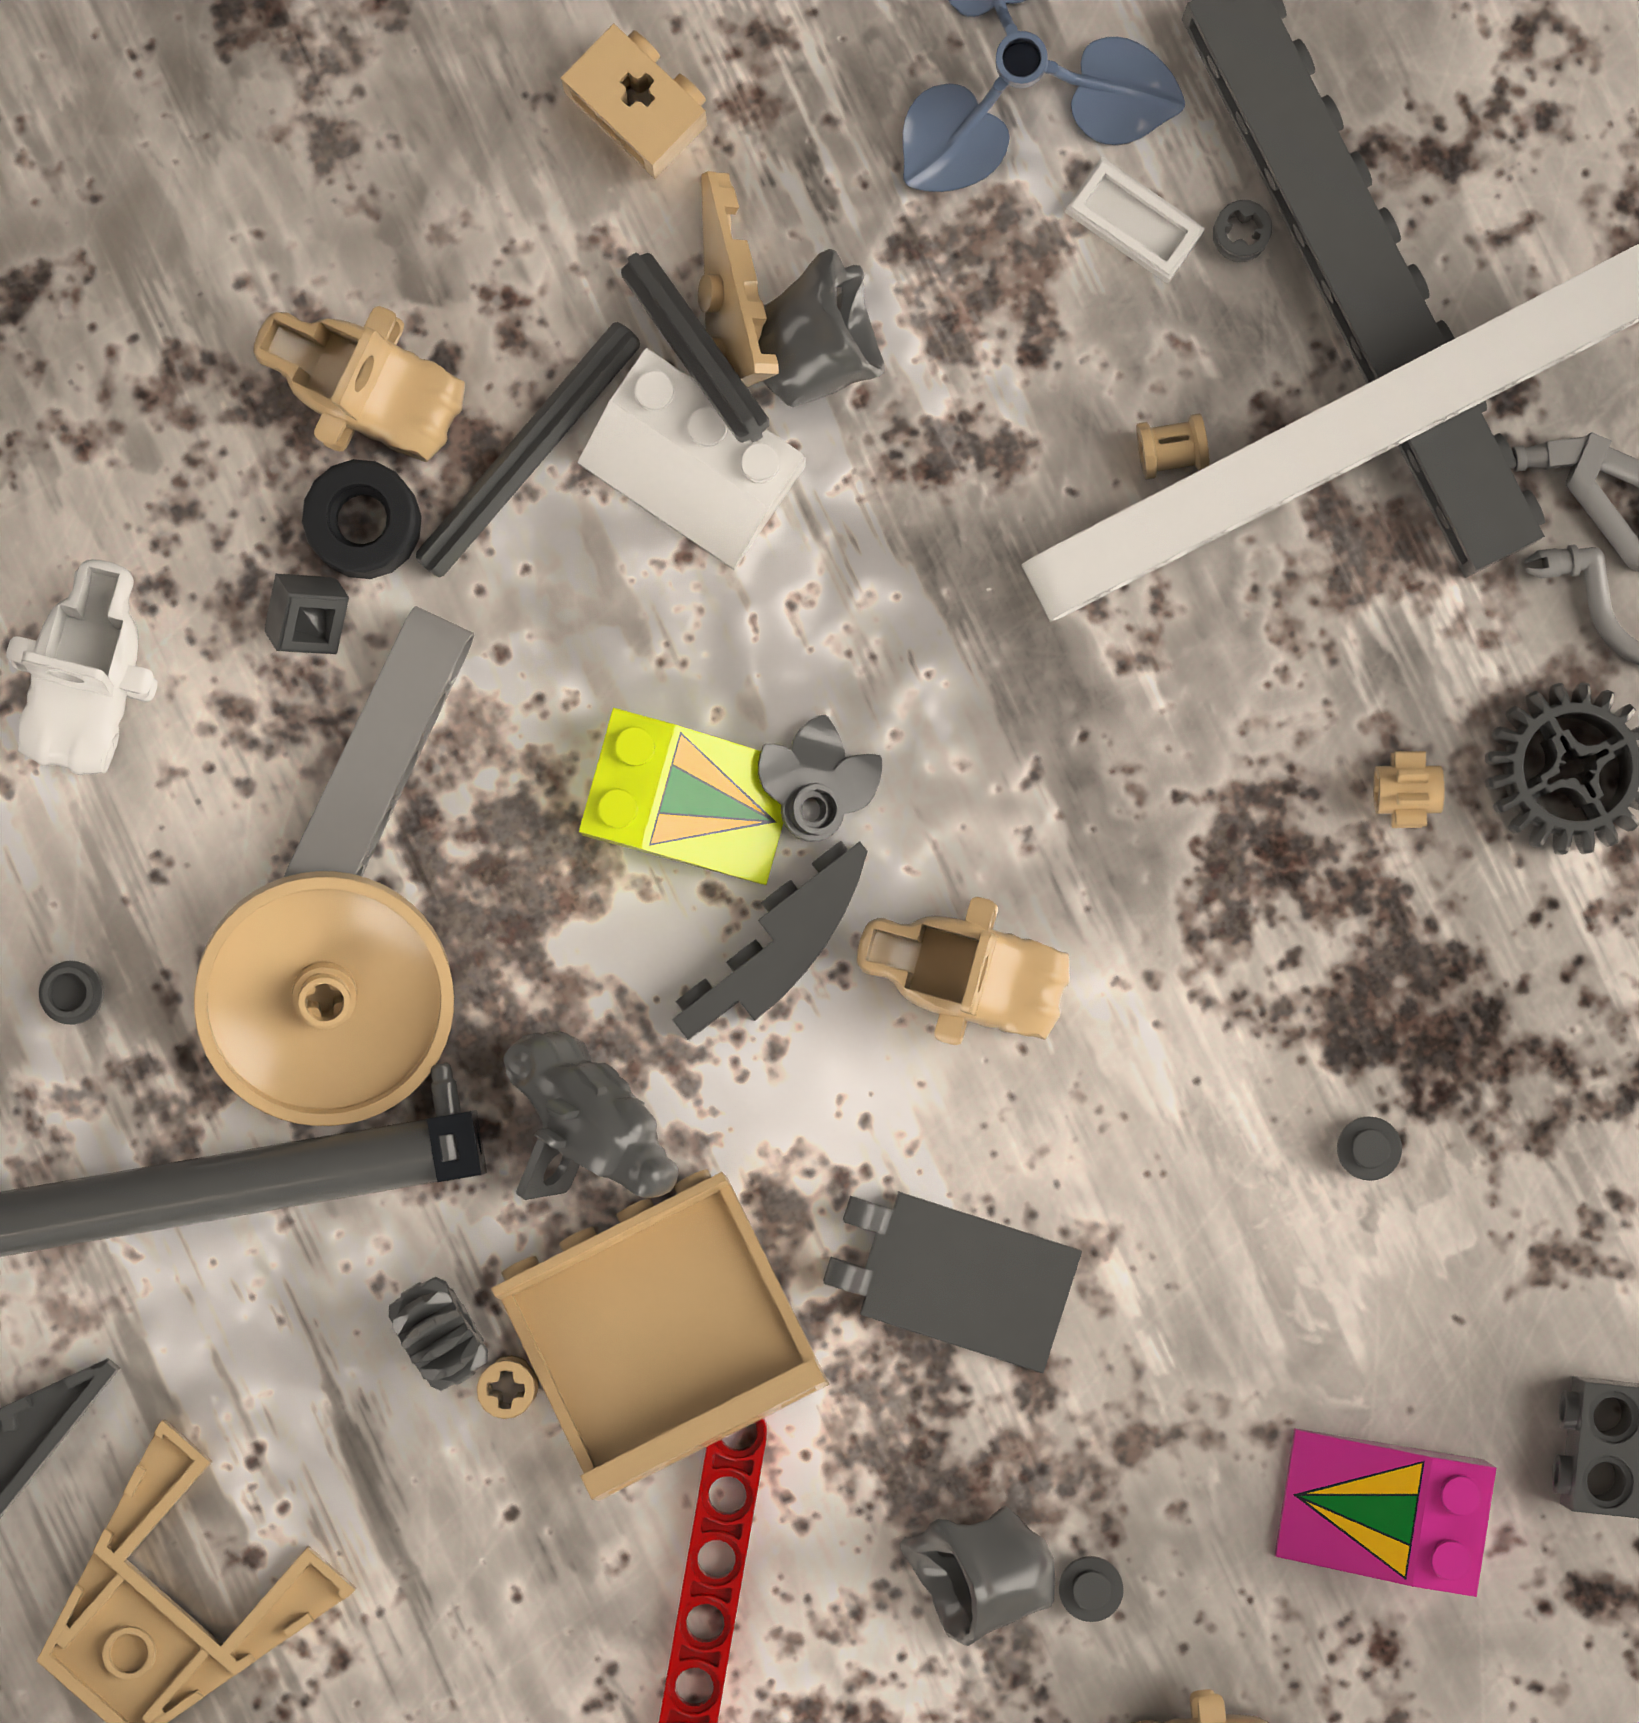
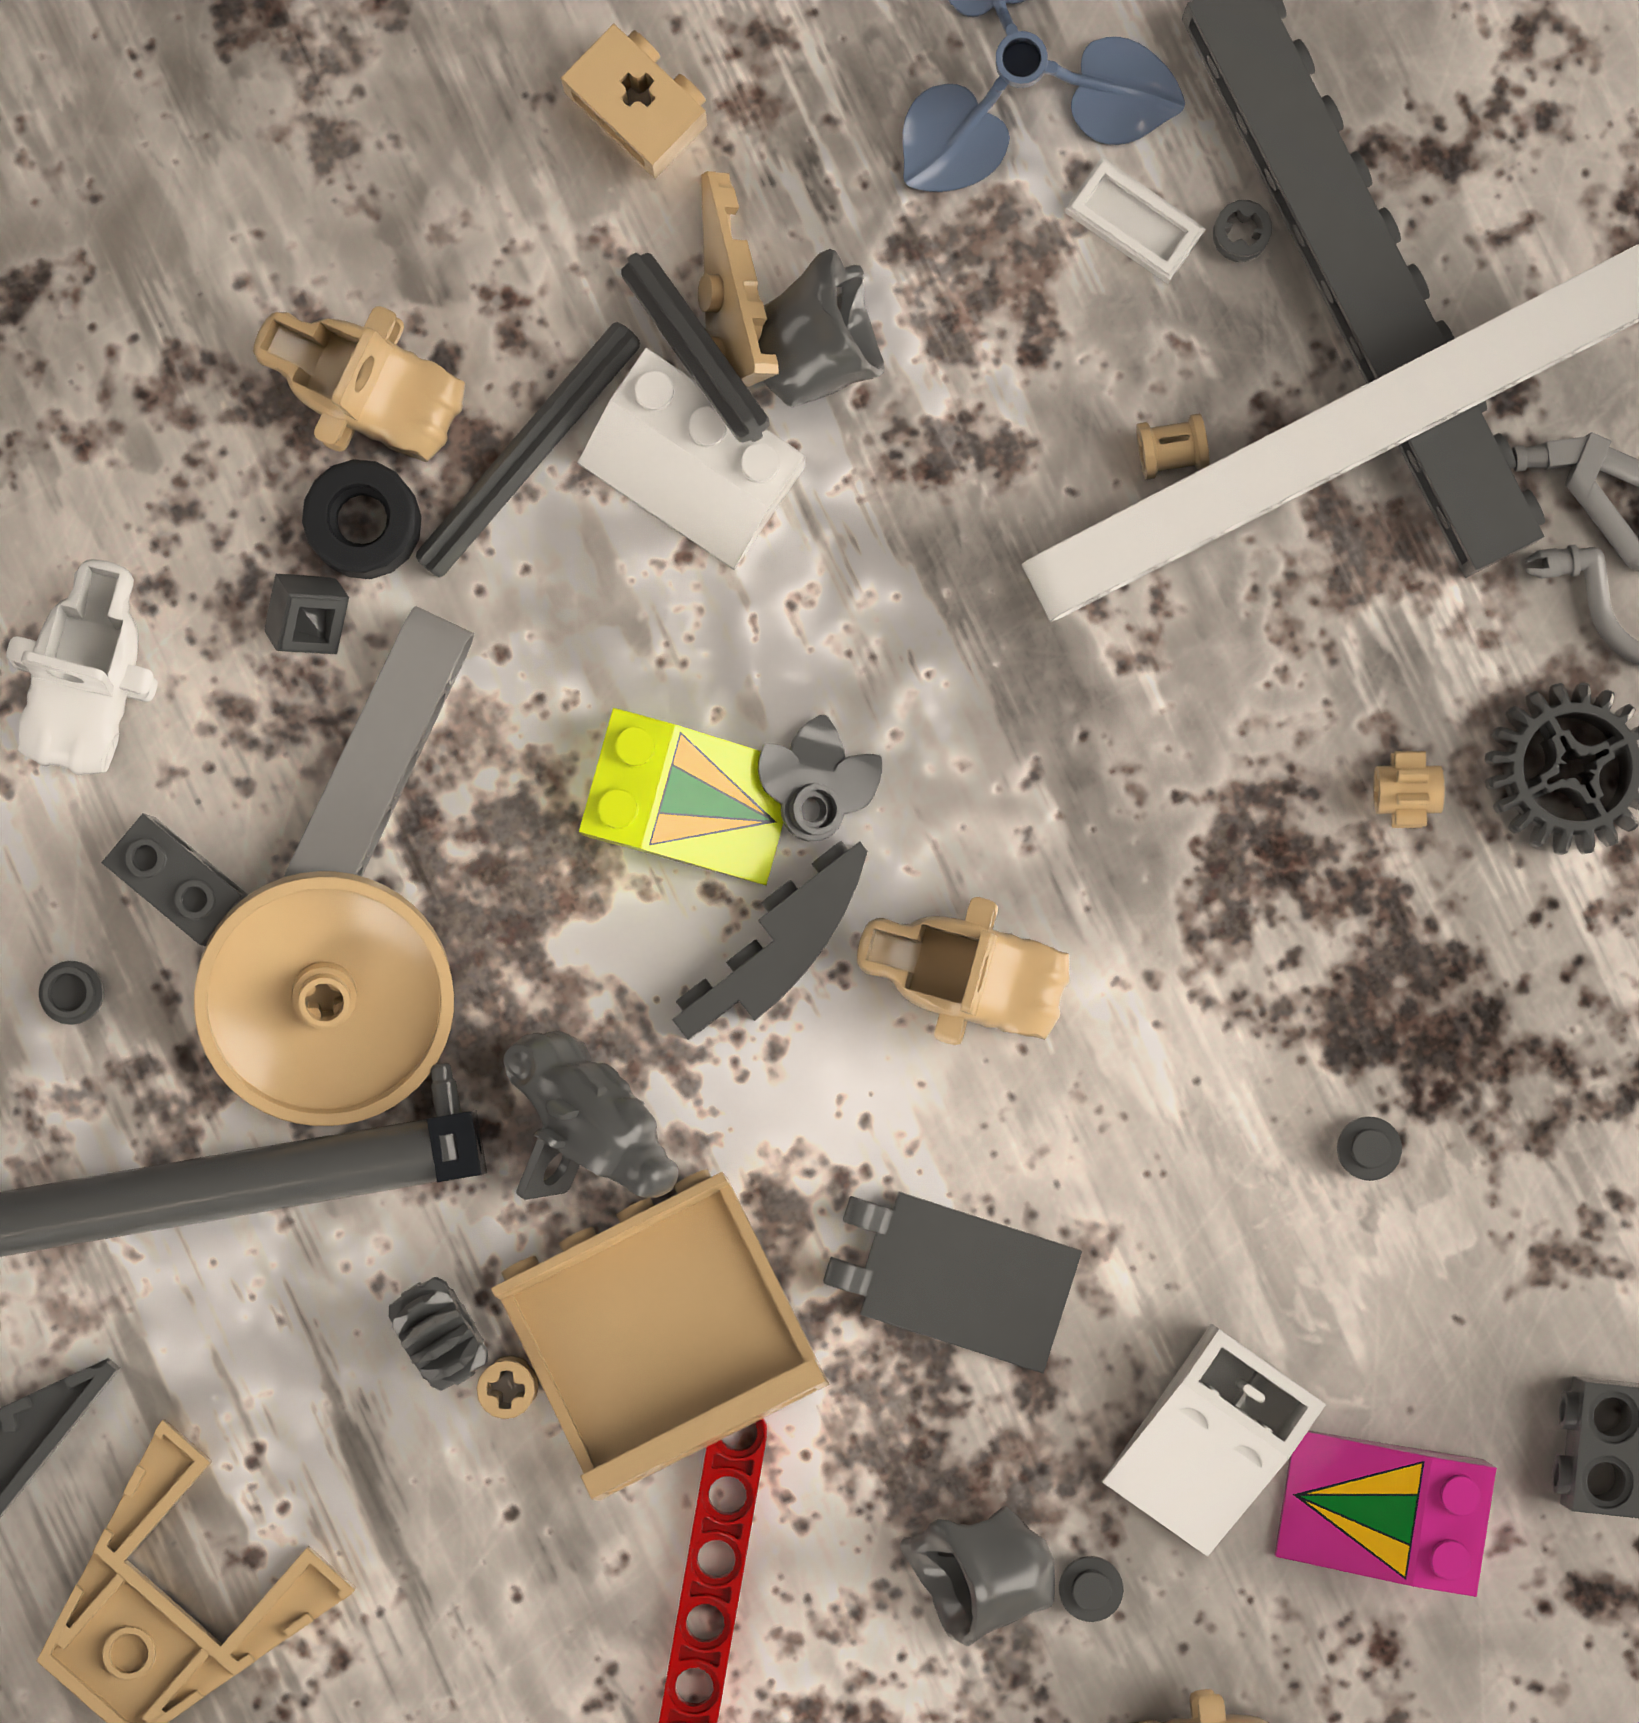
(173, 878): none -> dark grey brick
(1213, 1440): none -> white slope

